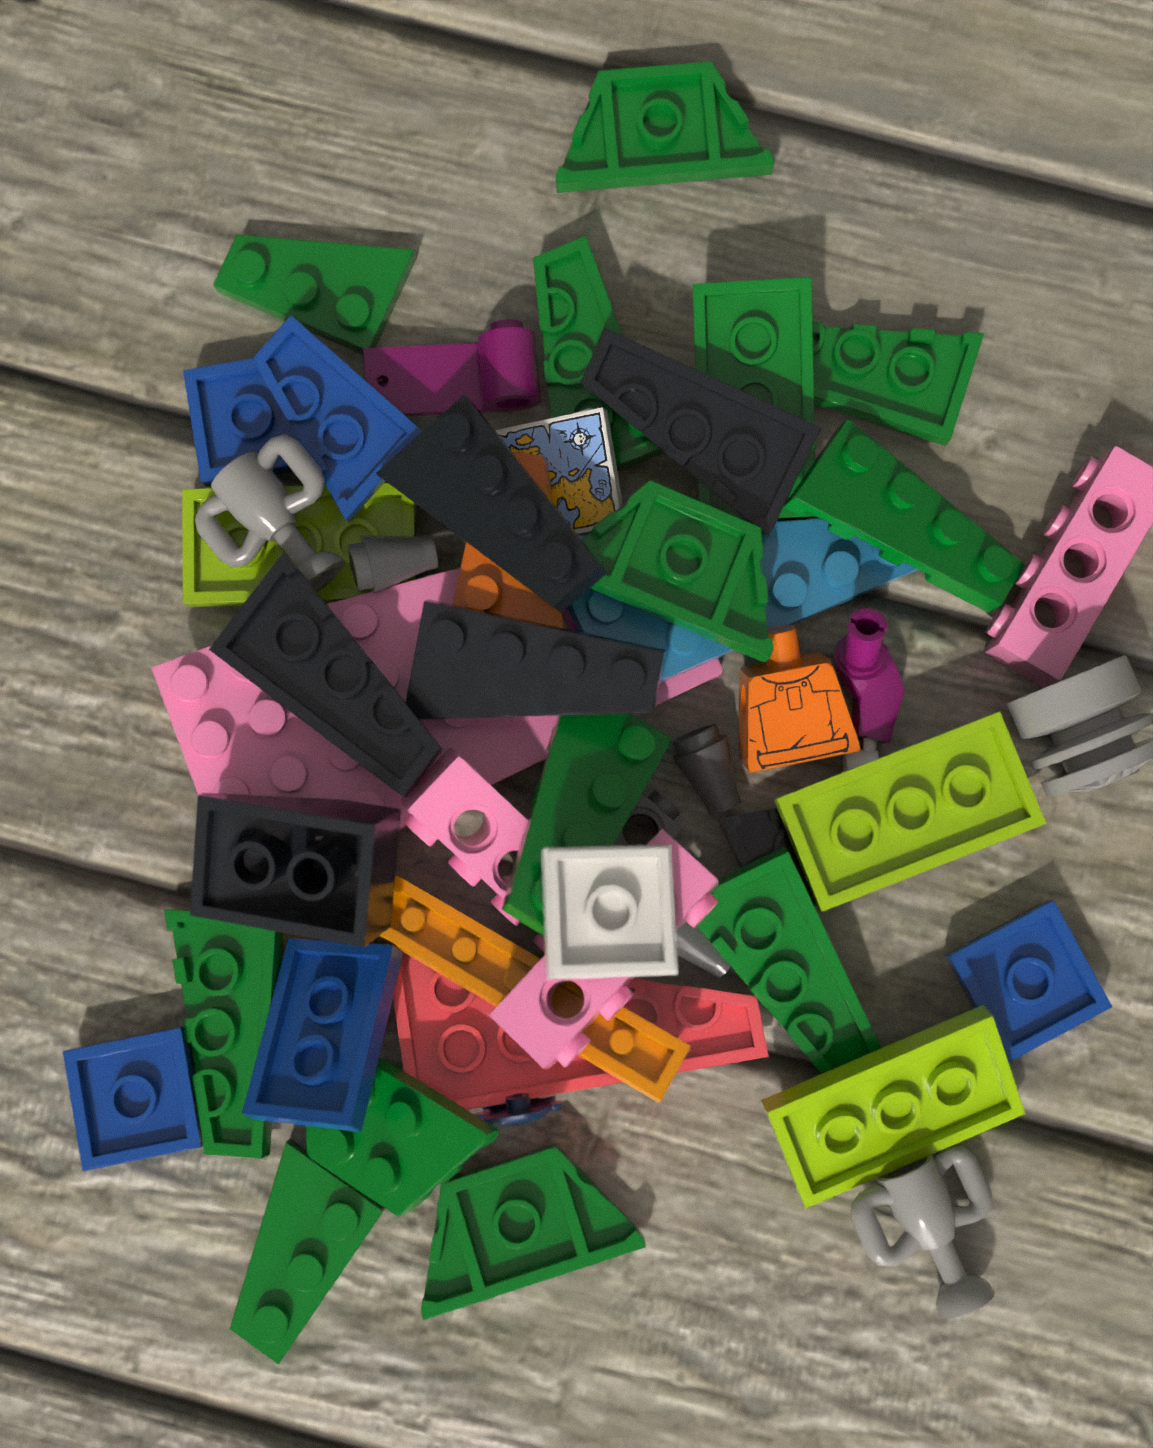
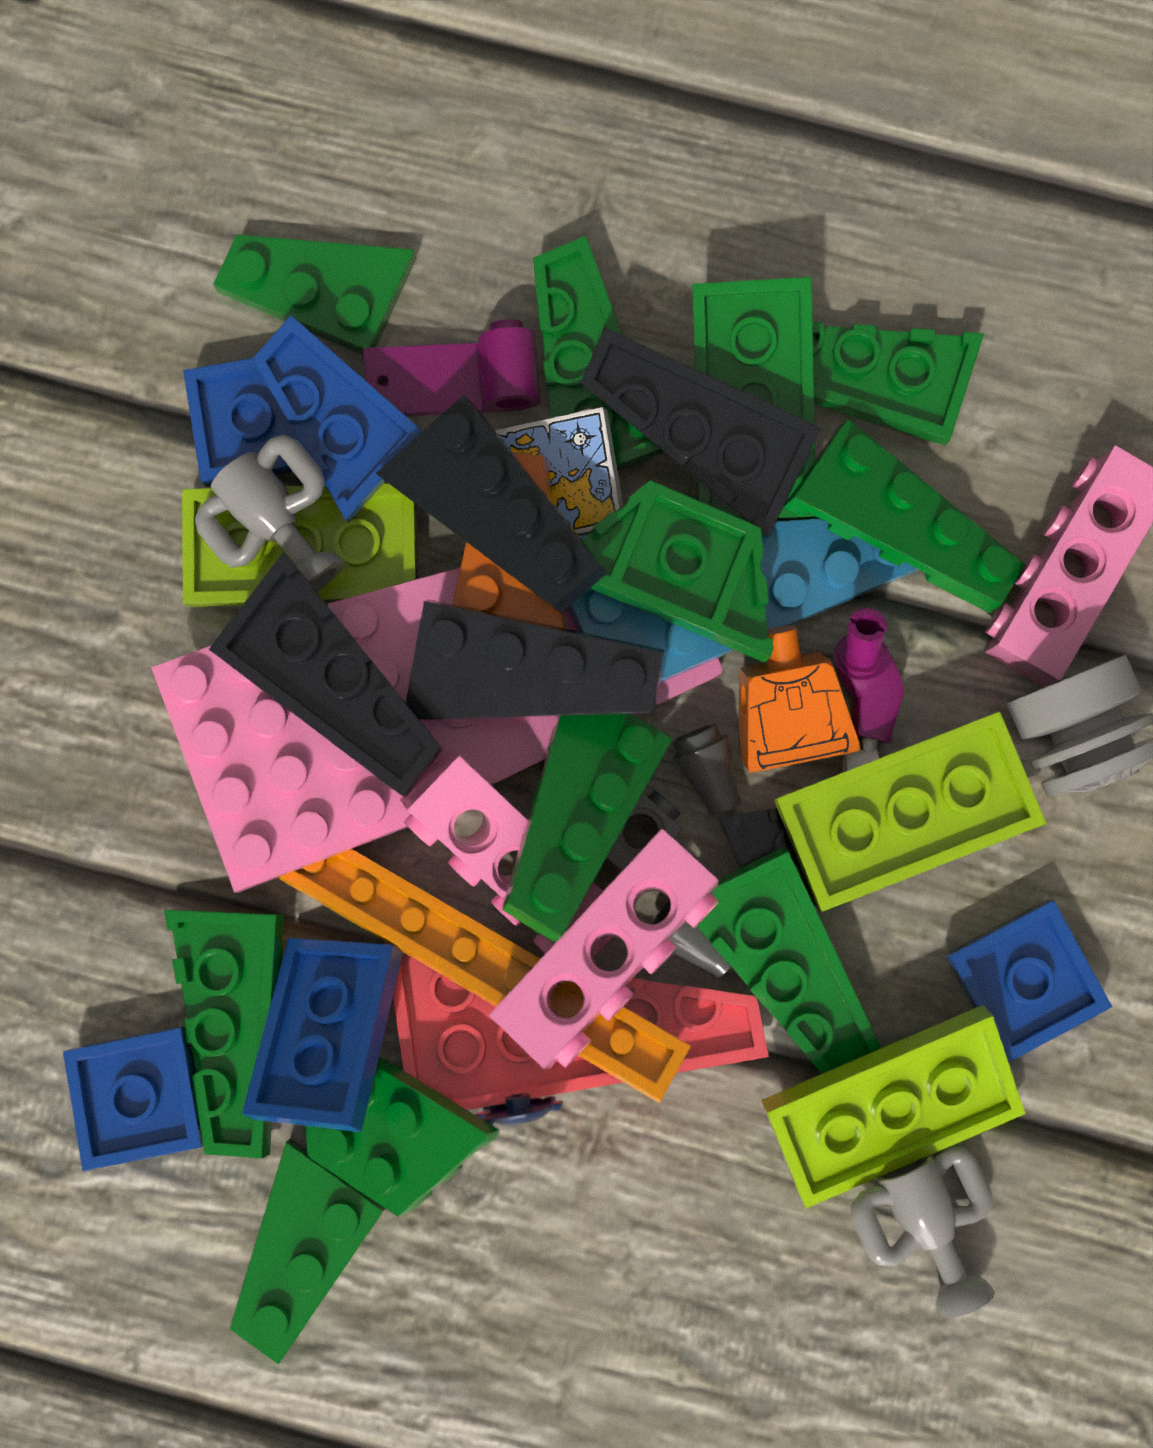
(296, 865): black slope -> none
(388, 560): dark grey cone -> none
(518, 1228): green wing -> none
(608, 912): white tile -> none
(660, 130): green wing -> none

